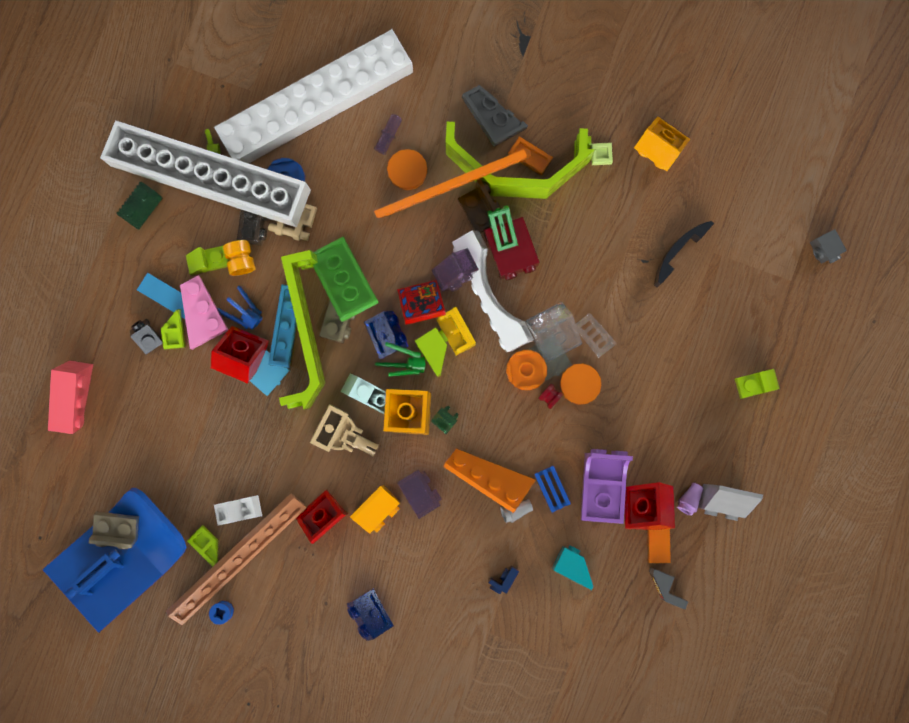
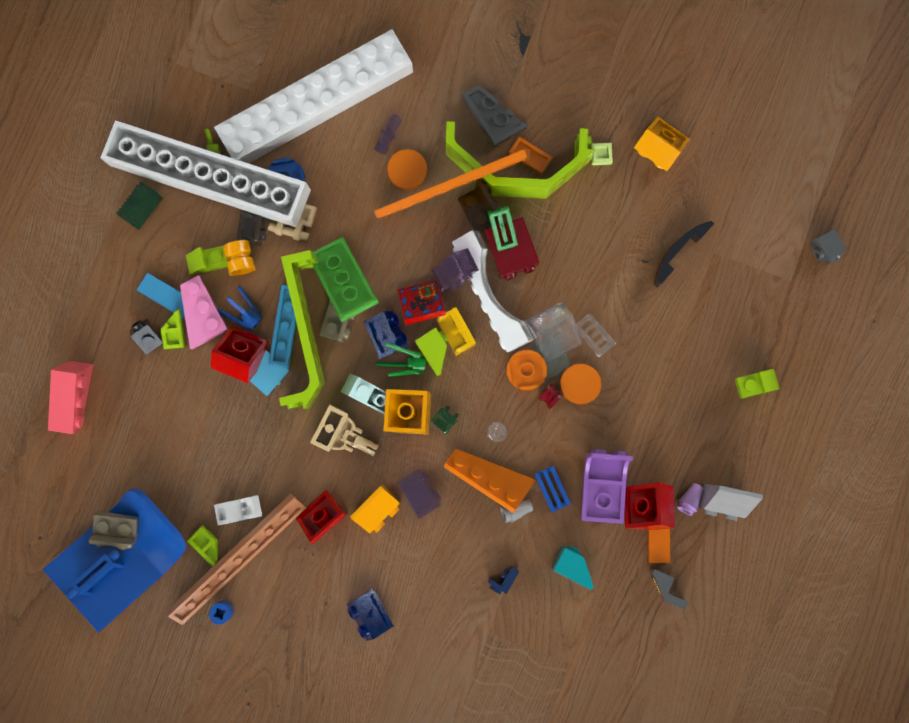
(497, 432): none -> clear tile

